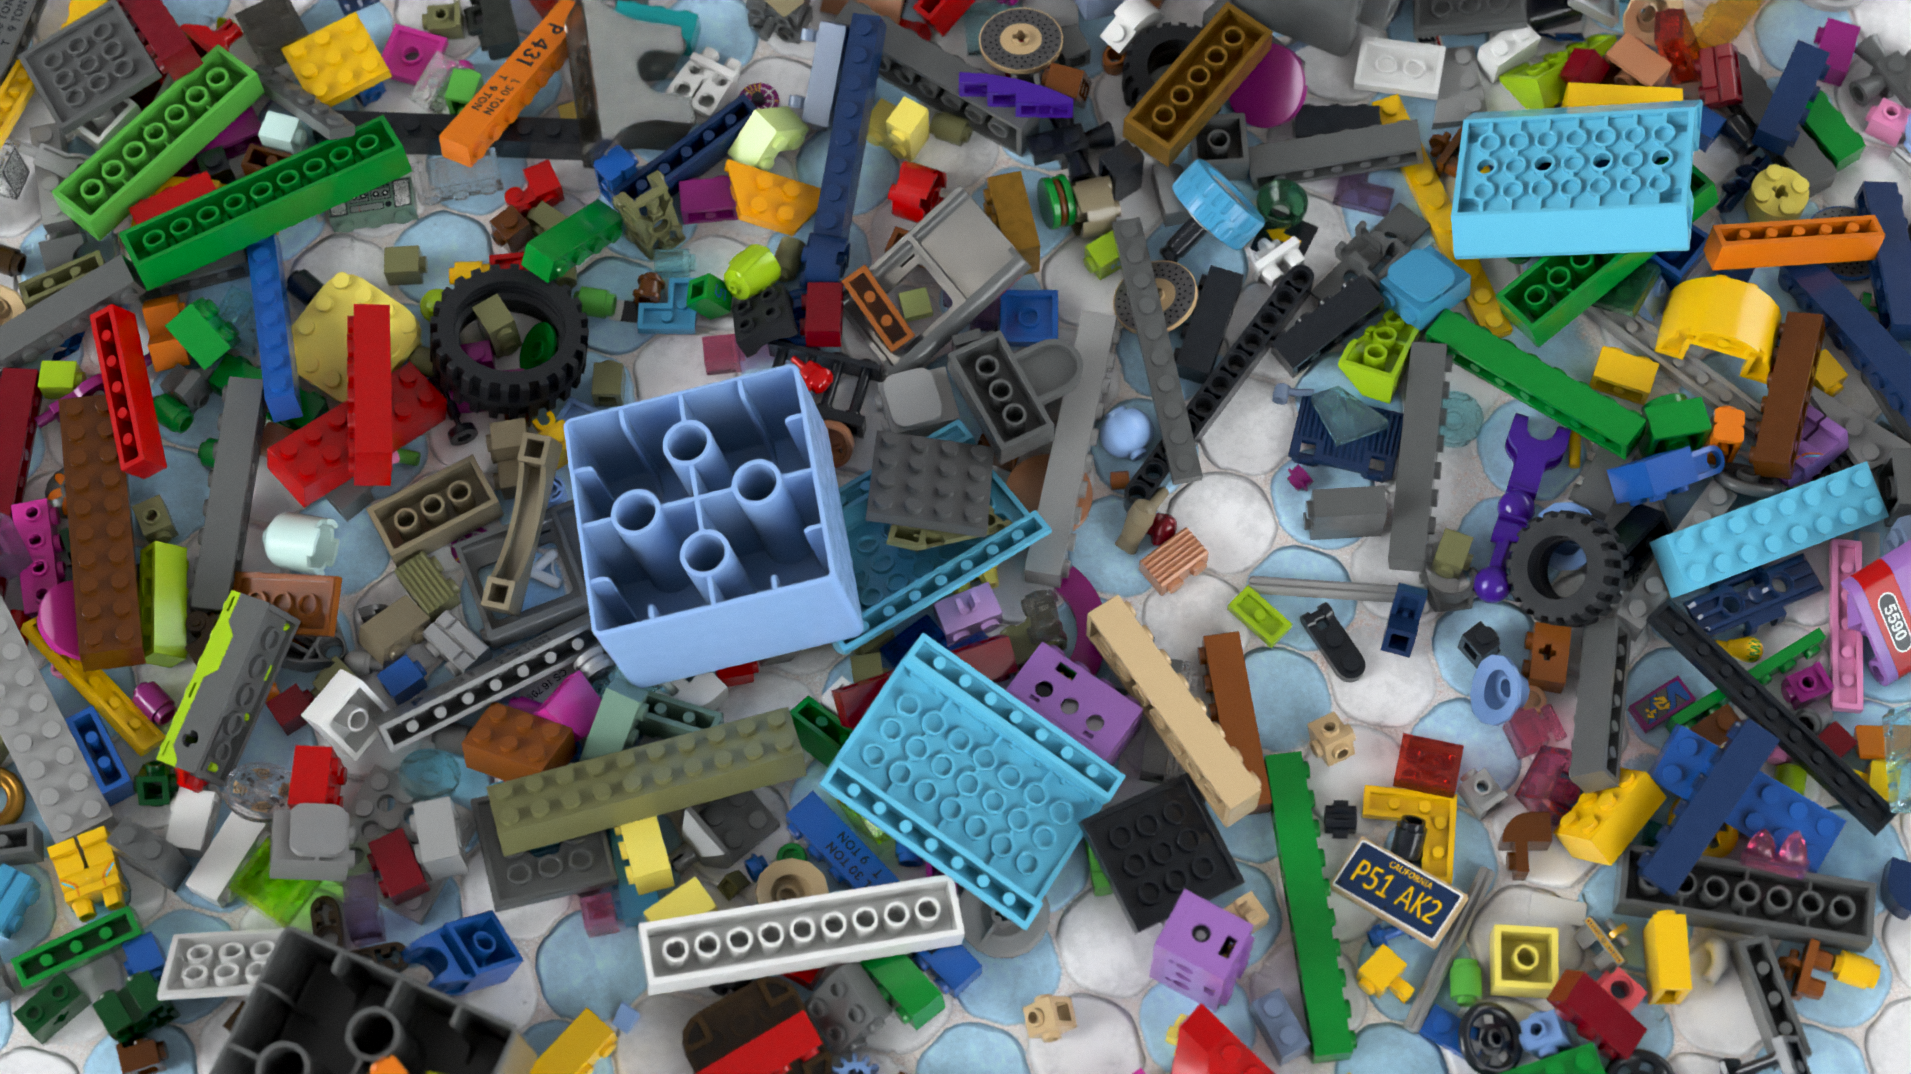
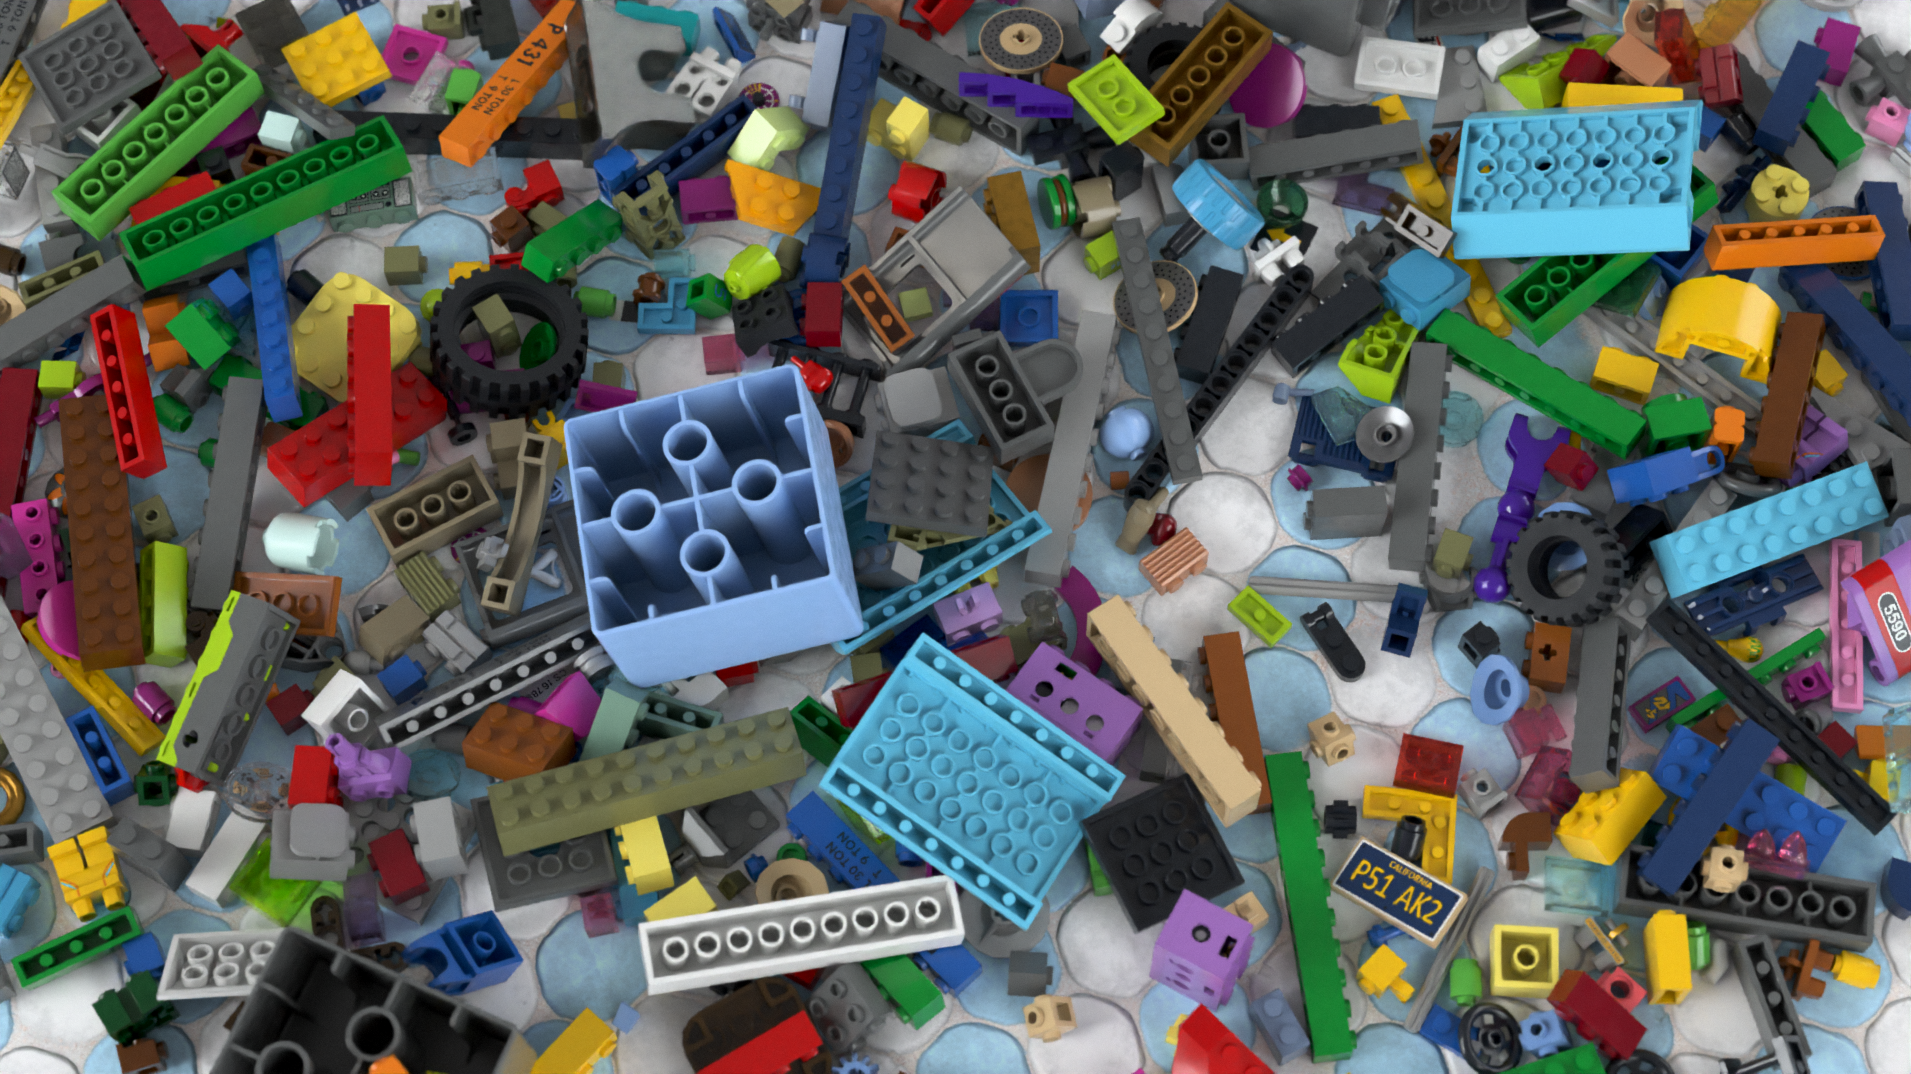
(52, 1008): dark green brick -> none
(232, 294): none -> blue brick
(369, 773): none -> medium lavender brick
(489, 552): none -> light grey plate
(599, 397): none -> magenta tile
(733, 35): none -> blue slope
(887, 566): none -> dark grey brick
(1028, 973): none -> dark grey brick
(1116, 99): none -> lime plate
(1376, 426): none -> flat silver dish
(1418, 225): none -> plate
(1571, 466): none -> dark red brick
(1576, 886): none -> clear light blue tile
(1698, 944): none -> bright green brick
(1716, 874): none -> tan brick

